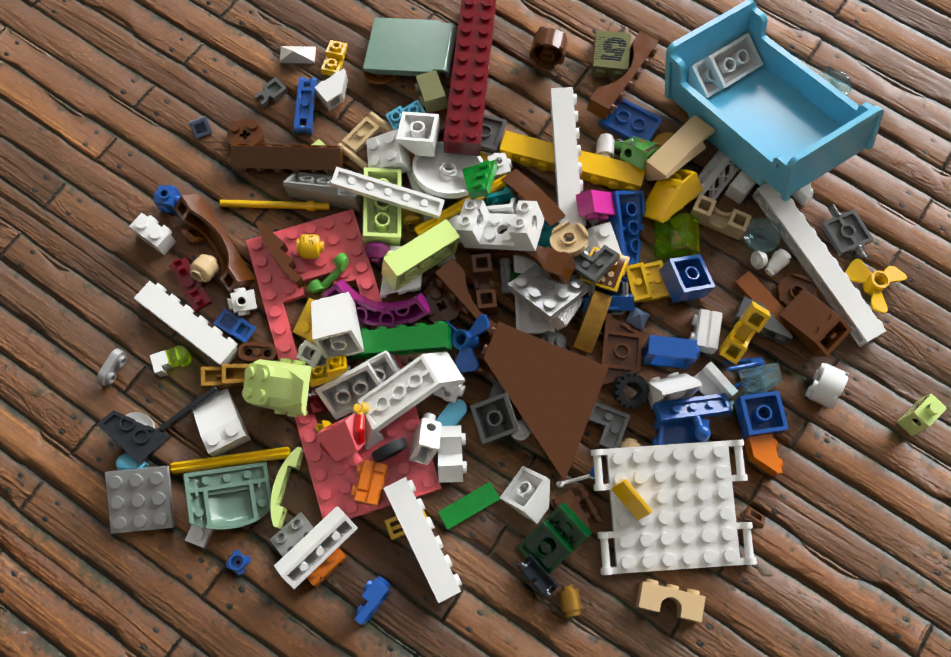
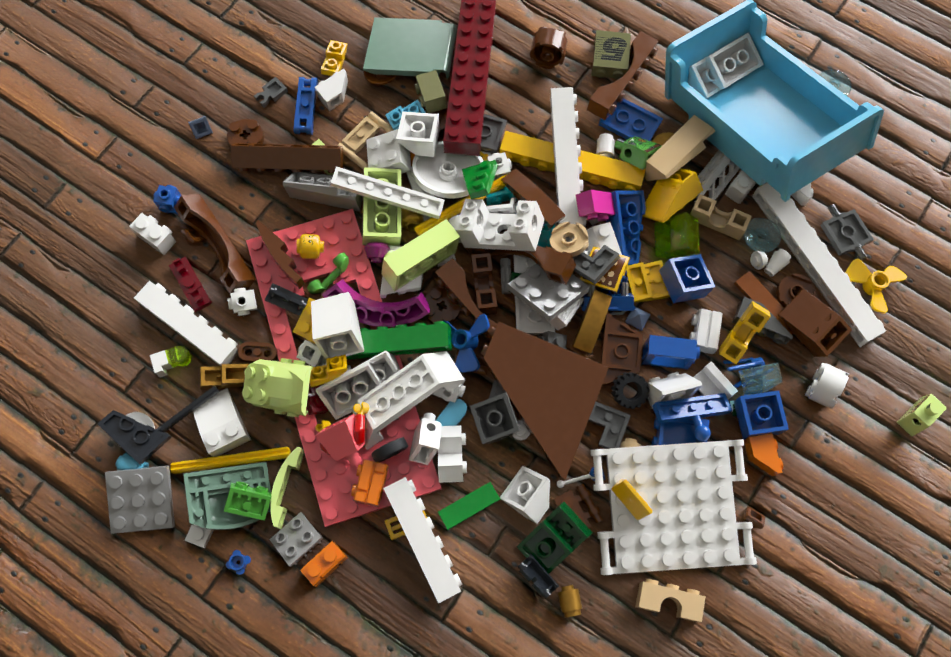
(111, 367): light grey plate -> none
(204, 268): tan head -> none
(235, 326): blue slope -> none
(248, 500): none -> bright green bracket
(286, 299): none -> black hinge
(297, 54): white slope -> none
(310, 205): yellow bar -> none
(315, 547): white brick -> none
(375, 593): blue plate -> none

